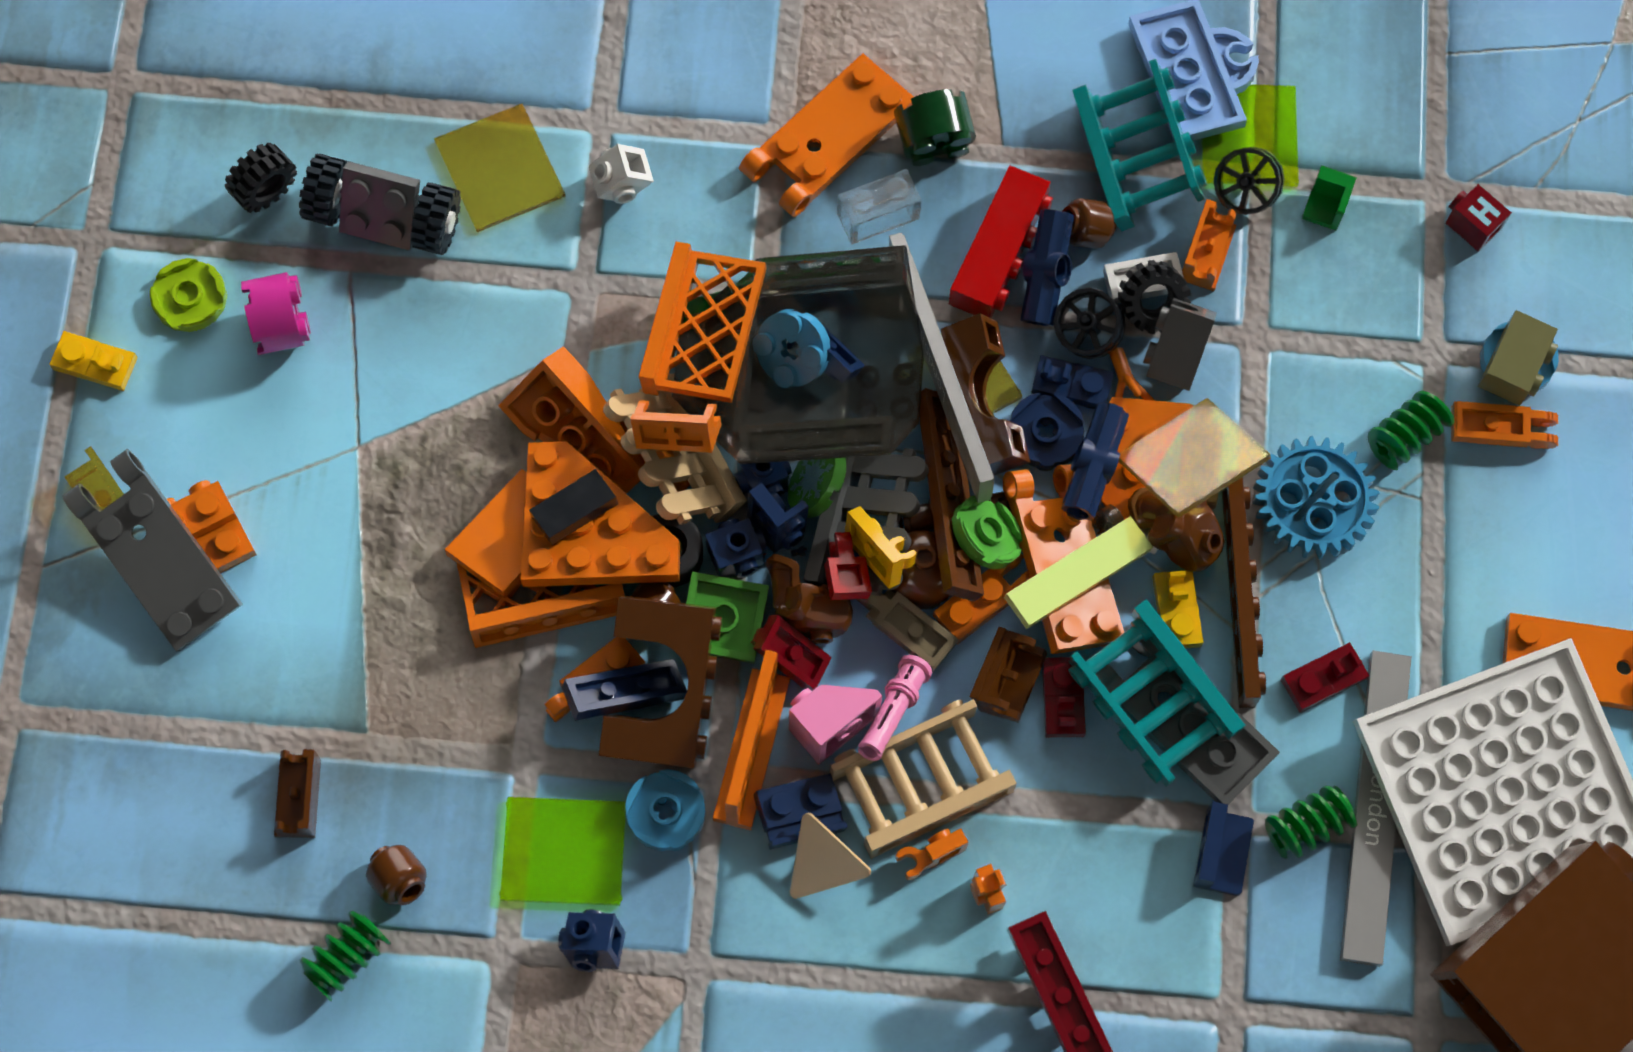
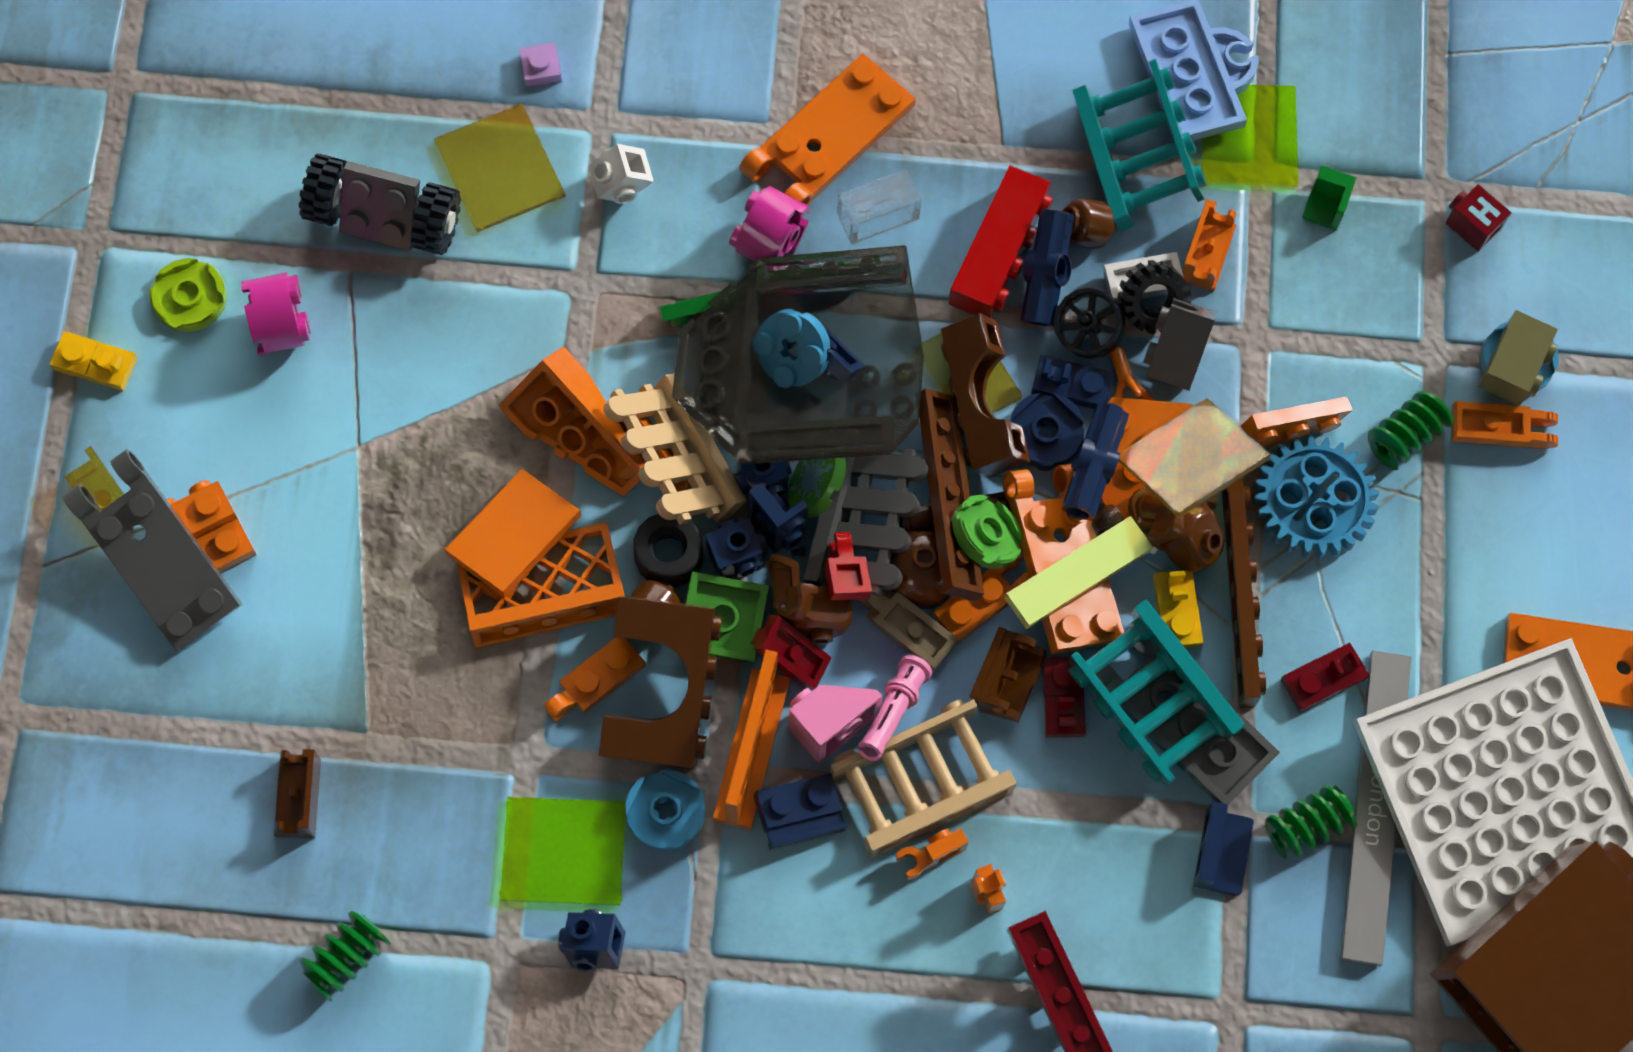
(260, 177): black tyre -> none
(396, 875): reddish brown head -> none
(540, 64): none -> lavender plate
(573, 507): black tile -> none
(611, 549): orange plate -> none
(624, 689): dark blue plate -> none
(670, 315): orange fence -> none
(675, 431): orange hinge -> none
(772, 225): none -> dark pink brick
(823, 860): tan piece -> none
(880, 553): yellow plate -> none
(935, 126): dark green brick -> none
(949, 389): light grey tile -> none
(1248, 180): black wheel -> none
(1297, 421): none -> orange wing

